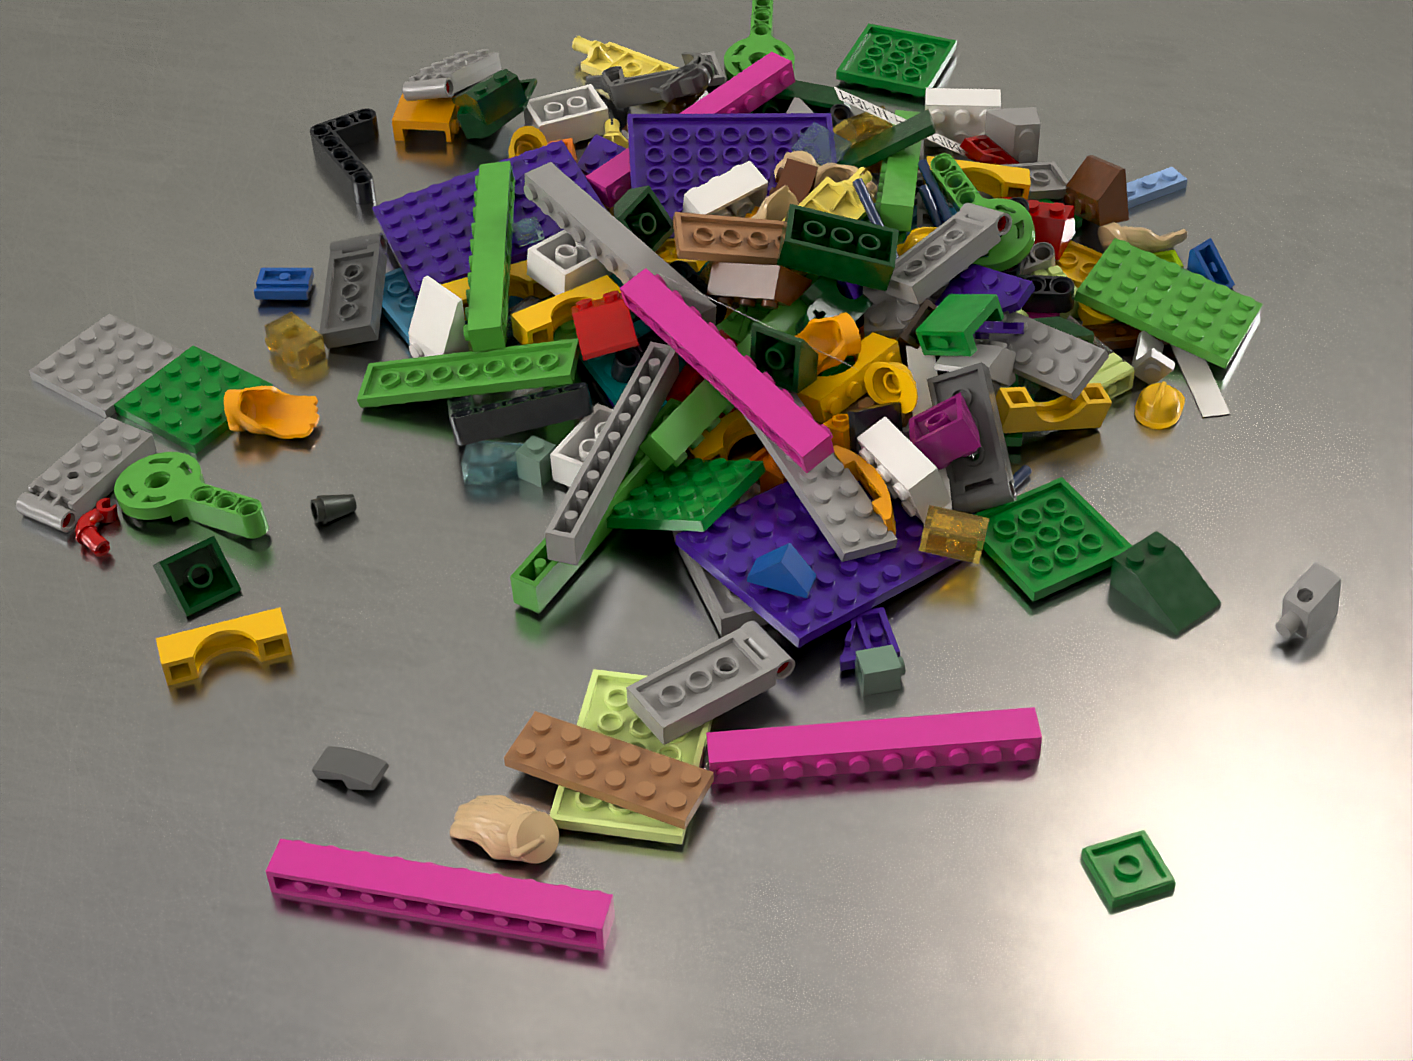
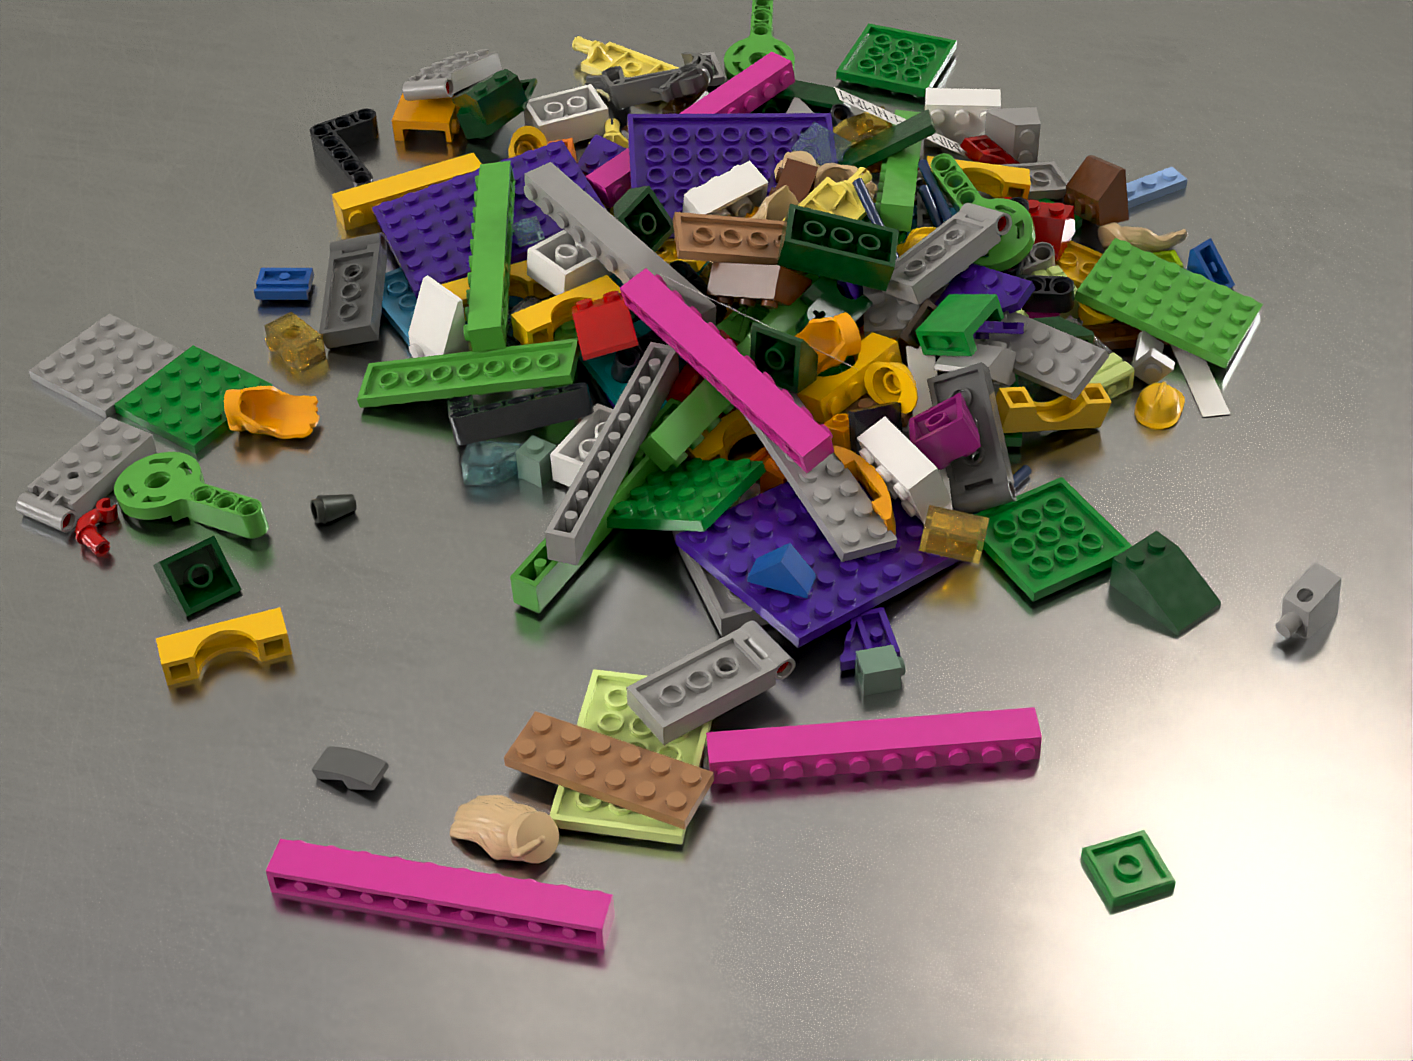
(355, 205): none -> yellow brick

